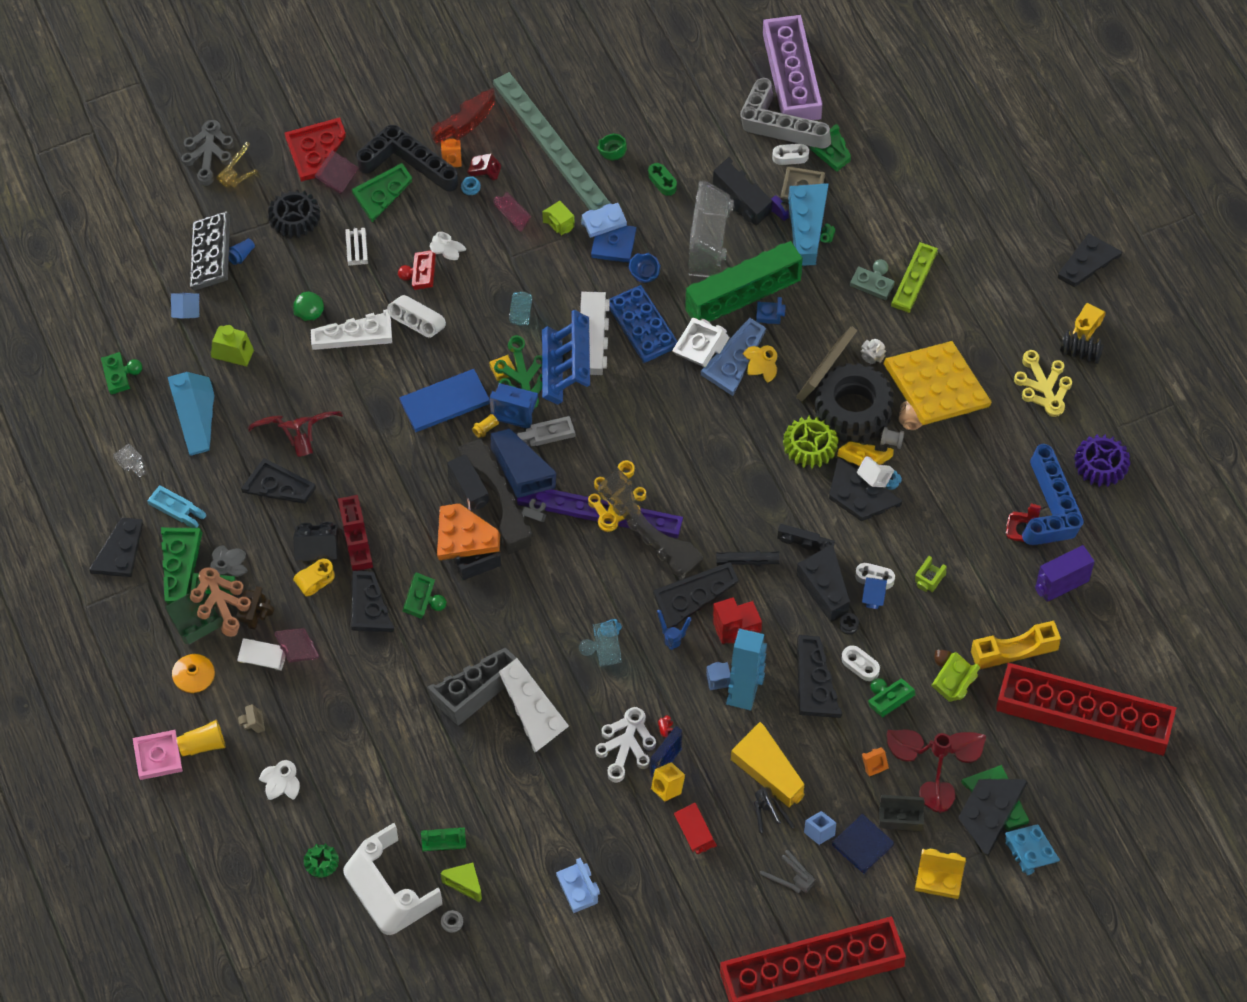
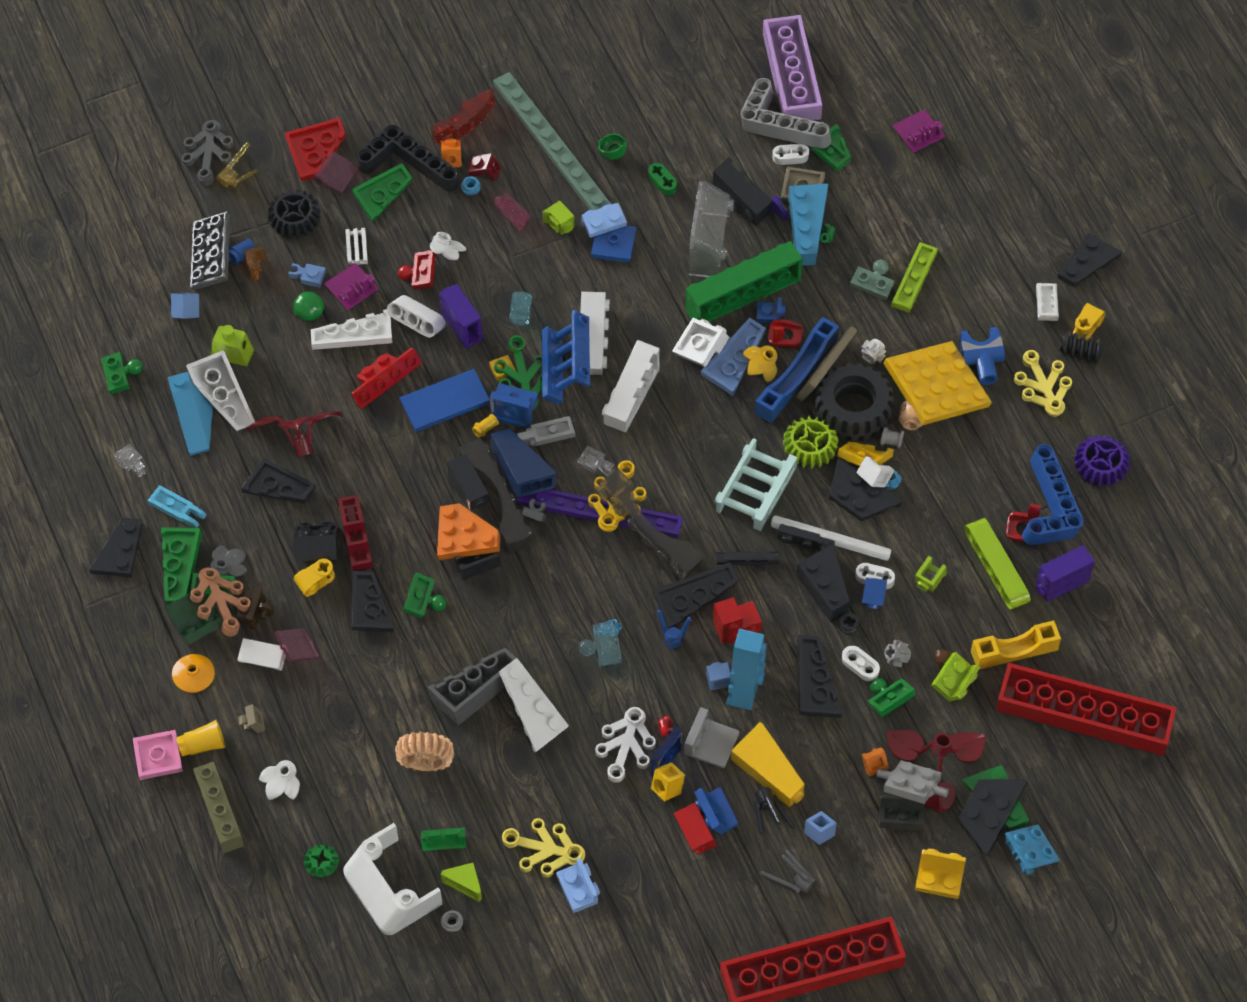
(218, 807): none -> olive brick
(219, 385): none -> white wedge
(253, 259): none -> clear orange bracket
(310, 275): none -> medium blue plate
(352, 286): none -> magenta hinge
(383, 375): none -> red bracket
(424, 751): none -> light nougat gear
(461, 316): none -> dark purple brick
(547, 847): none -> light yellow plant
(594, 460): none -> clear plate
(632, 386): none -> white wedge
(642, 324): blue tile -> none
(644, 267): blue hair -> none
(710, 740): none -> light grey bracket
(717, 810): none -> blue bracket
(767, 499): none -> light aqua fence
(776, 333): none -> red piece
(780, 392): none -> blue arch
(840, 540): none -> white axle
(863, 843): clear blue tile -> none
(897, 653): none -> light grey gear
(912, 782): none -> light grey plate
(919, 131): none -> magenta hinge
(983, 354): none -> blue connector
(997, 563): none -> lime beam
(1047, 302): none -> white plate

